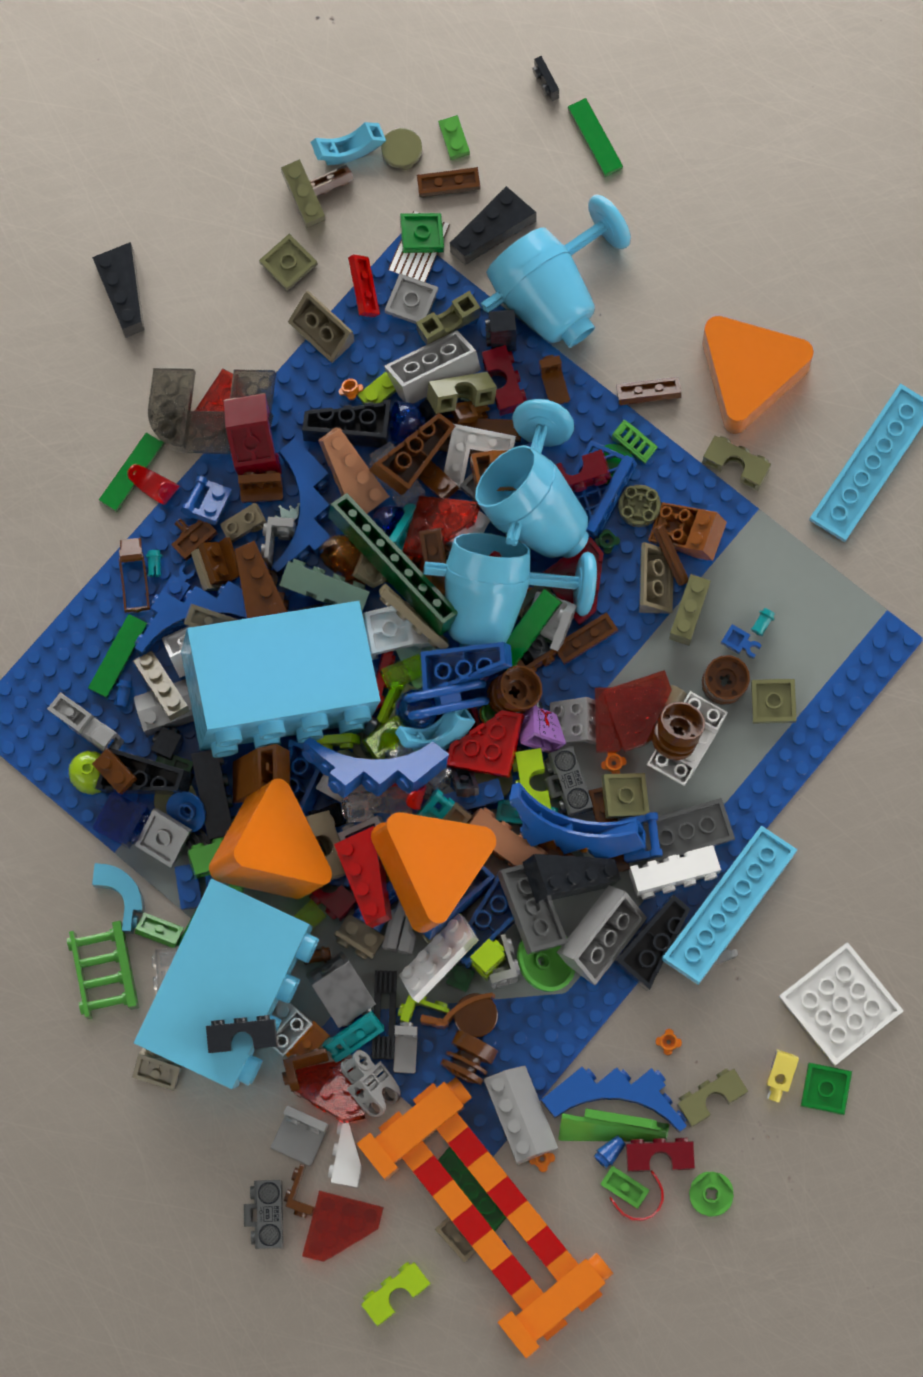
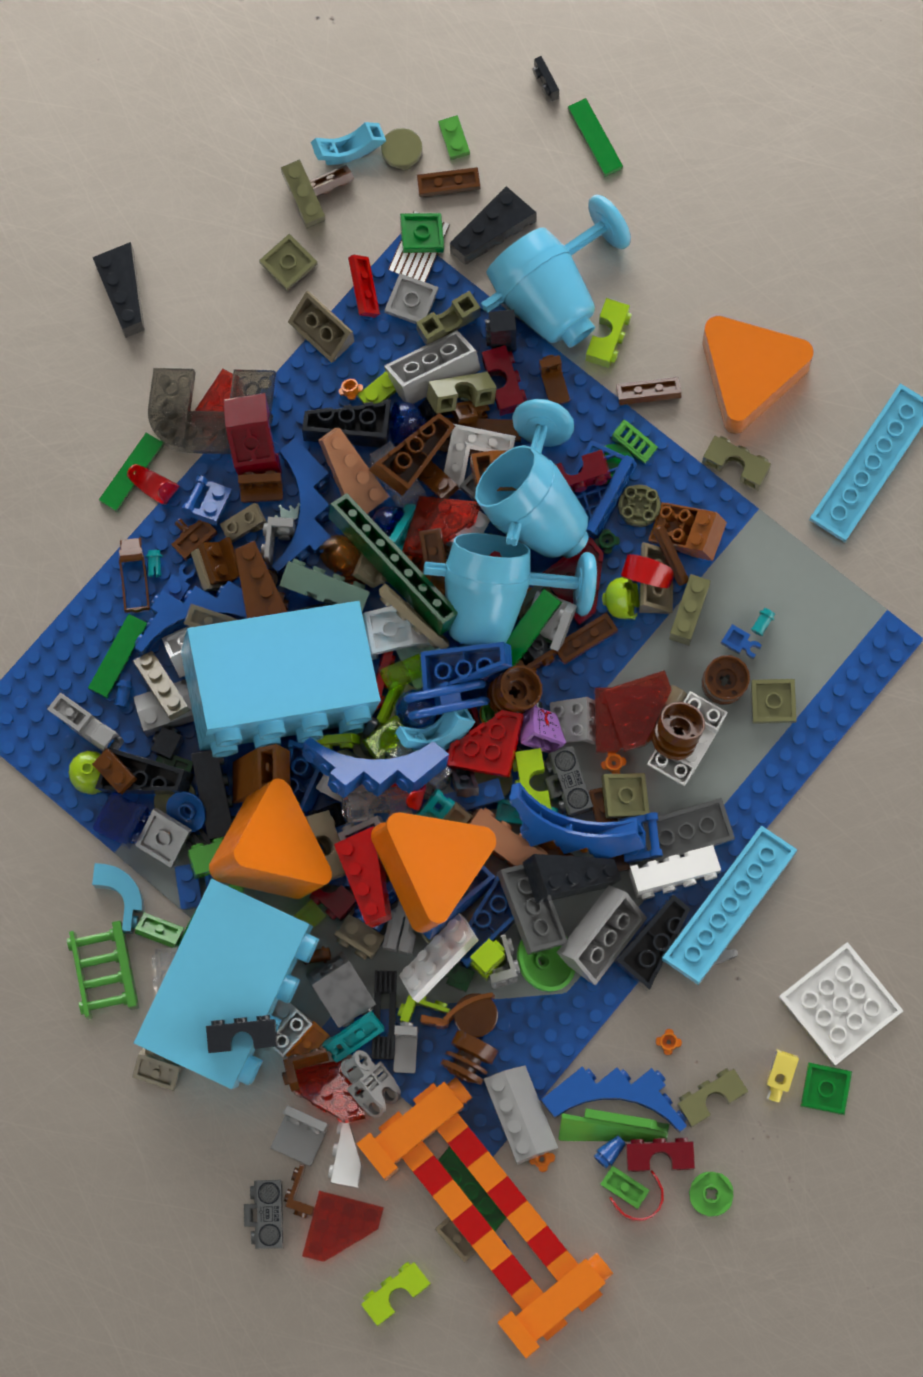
(603, 350): none -> lime arch
(621, 598): none -> lime cylinder
(647, 571): none -> red piece

